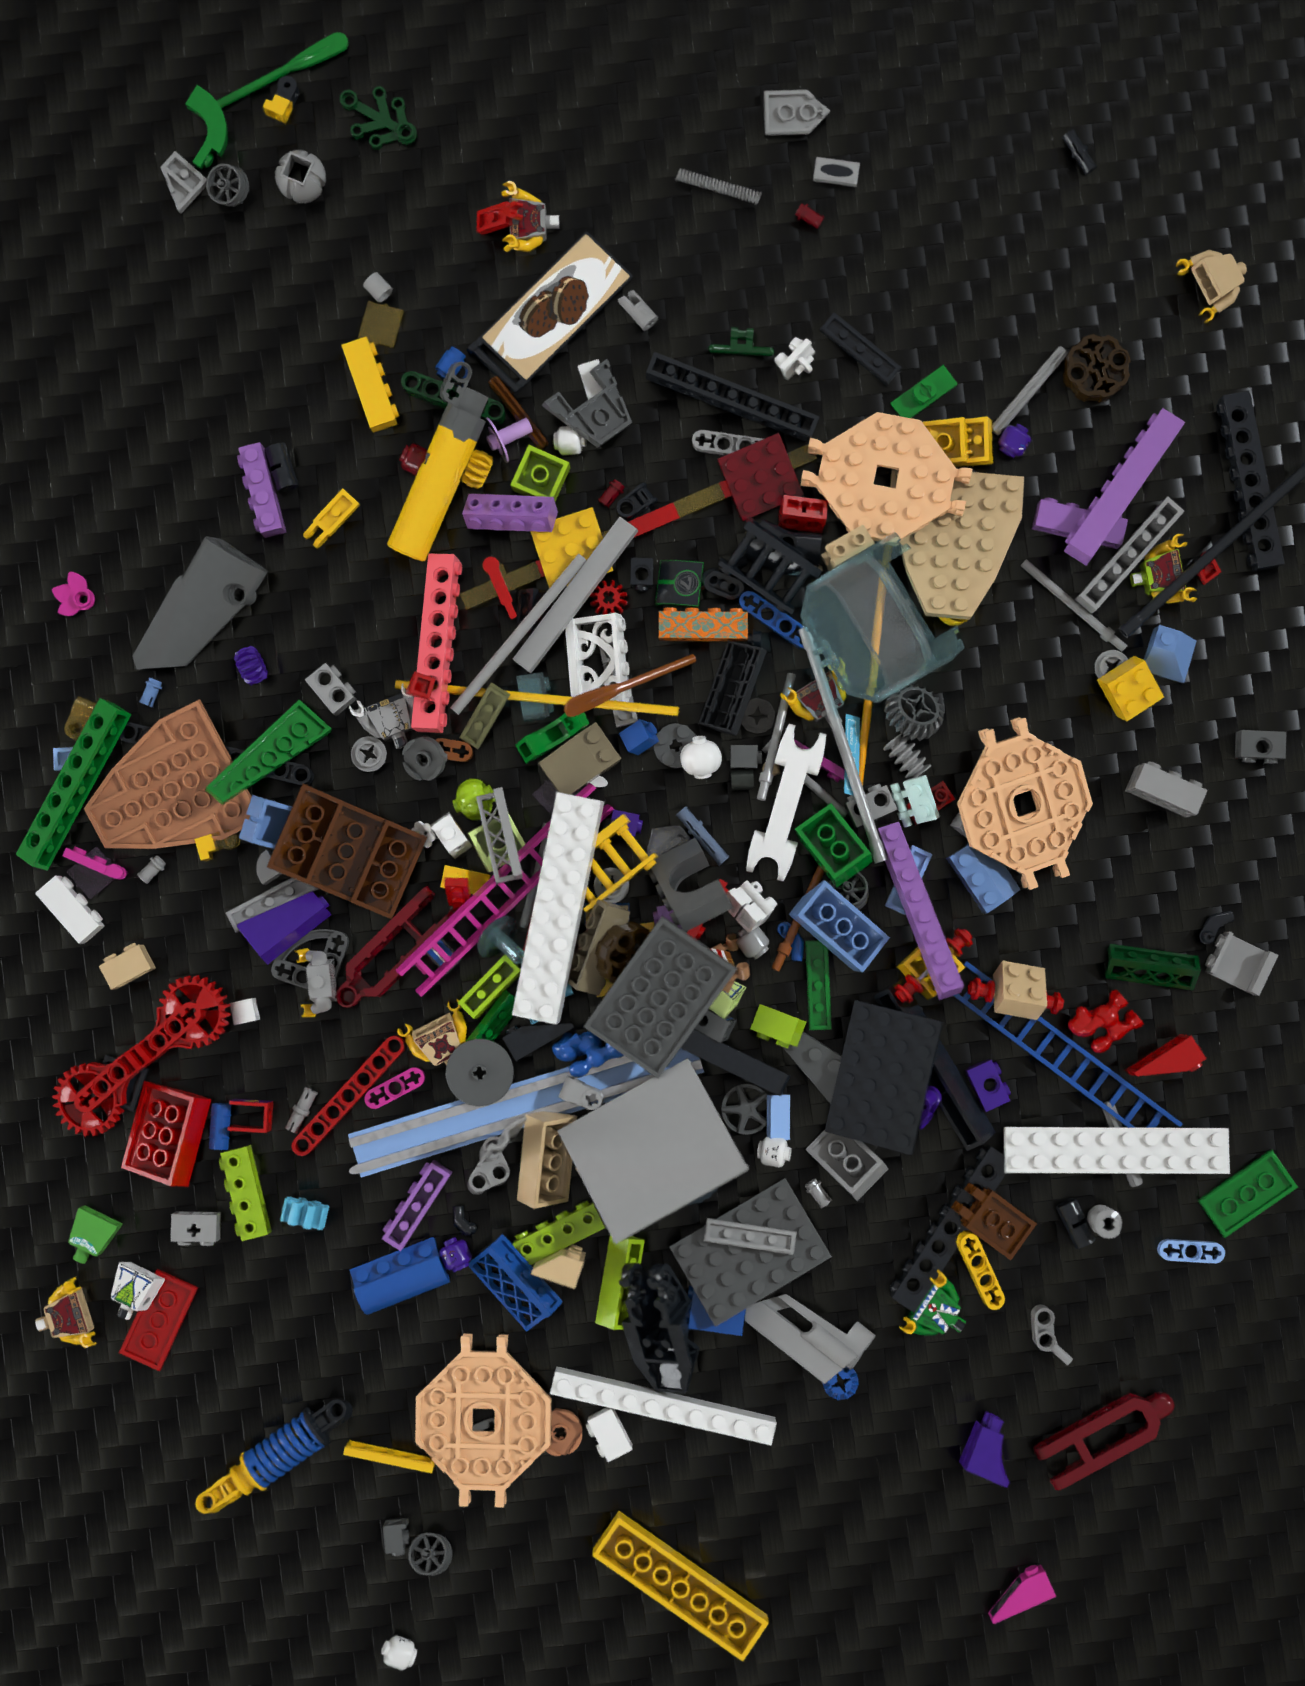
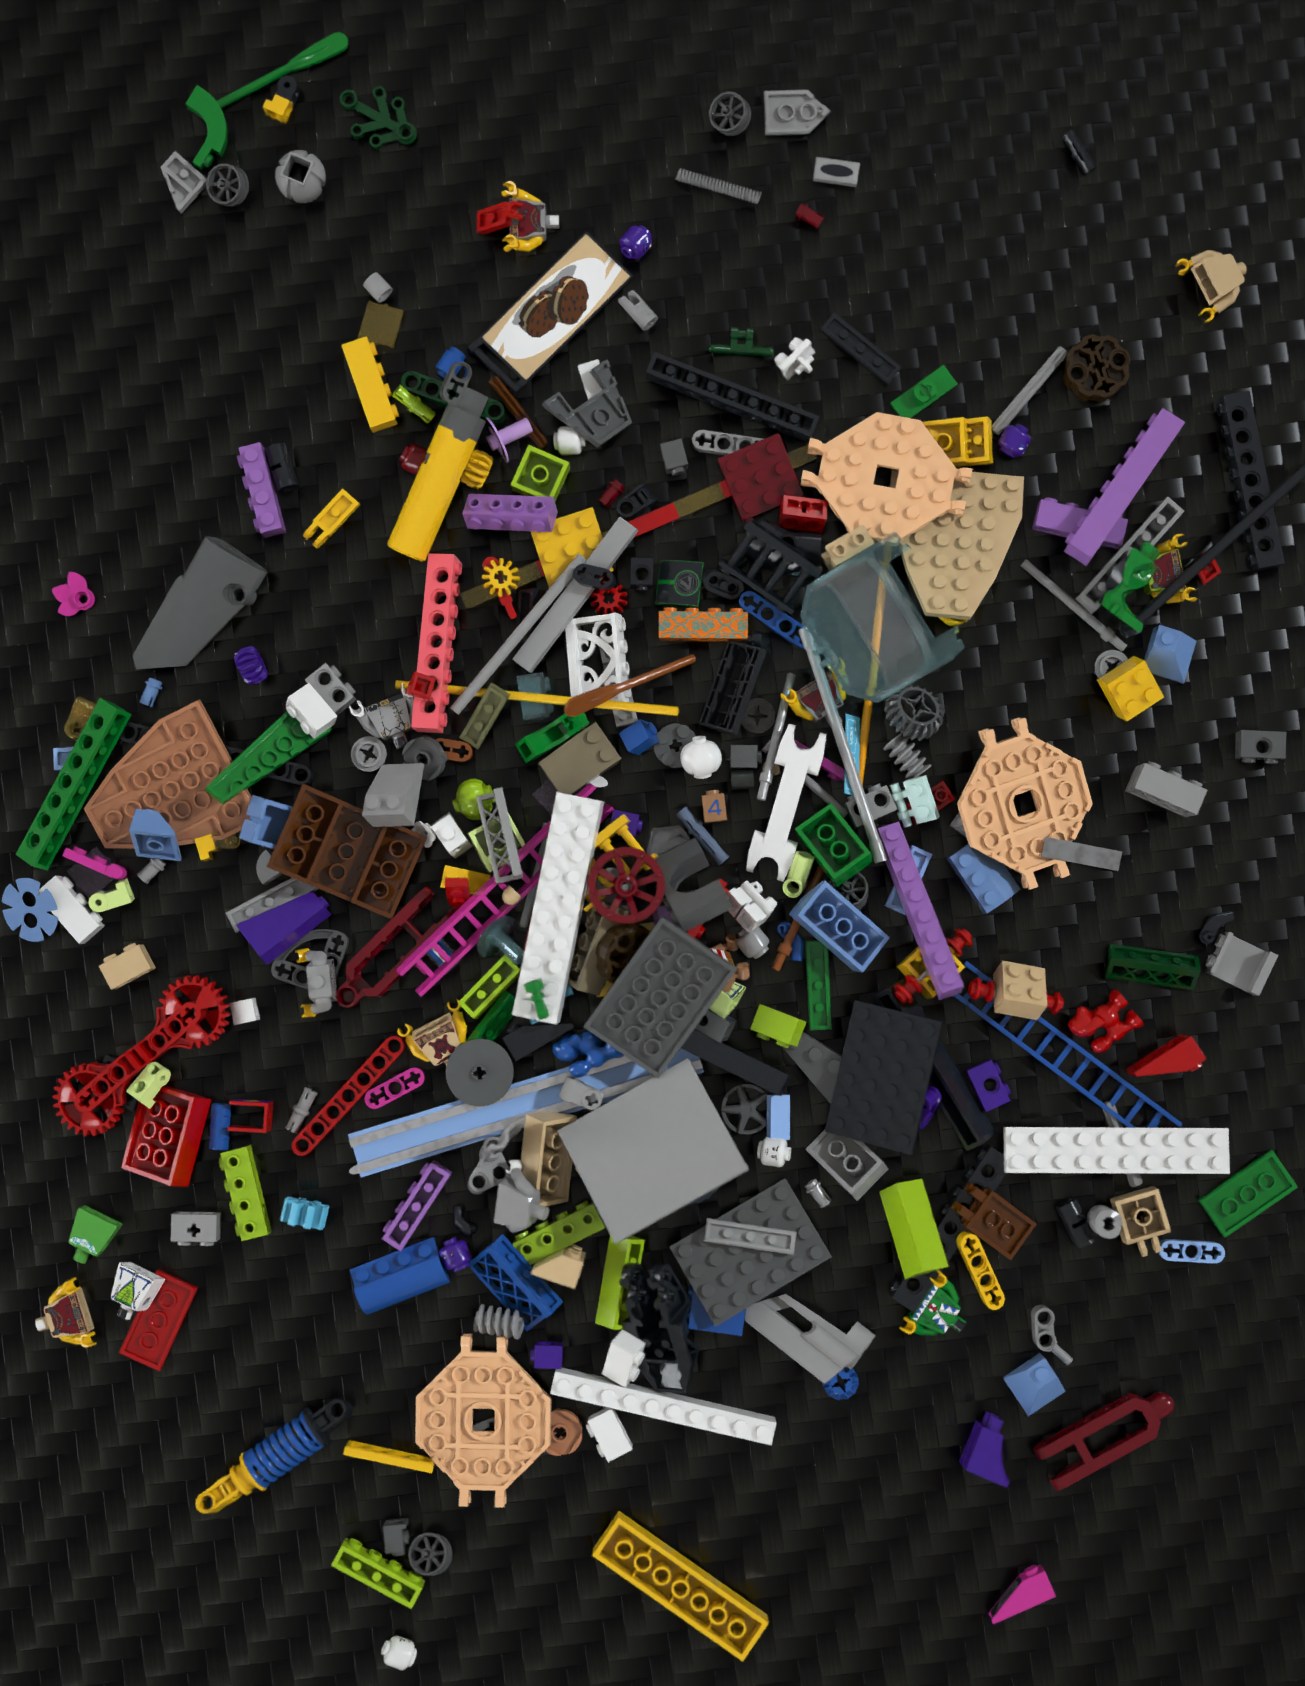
(15, 915): none -> medium blue piece
(106, 900): none -> yellowish green leg
(149, 1083): none -> yellowish green leg
(153, 836): none -> medium blue slope
(310, 711): none -> white brick
(378, 1572): none -> lime brick
(394, 795): none -> light grey slope
(413, 404): none -> lime pin
(499, 1323): none -> light grey piece
(506, 572): none -> yellow gear
(510, 896): none -> tan hinge
(518, 1201): none -> light grey torso
(537, 996): none -> green piece
(547, 1355): none -> dark purple brick
(595, 572): none -> black beam
(624, 1358): none -> white brick
(630, 880): none -> dark red wheel
(635, 242): none -> dark purple head
(674, 457): none -> dark grey brick
(714, 807): none -> medium nougat brick
(729, 113): none -> dark grey wheel
(798, 873): none -> yellowish green piece
(913, 1228): none -> lime slope
(1034, 1384): none -> medium blue slope
(1081, 853): none -> flat silver sticker
(1127, 576): none -> green hips
(1152, 1222): none -> tan hinge

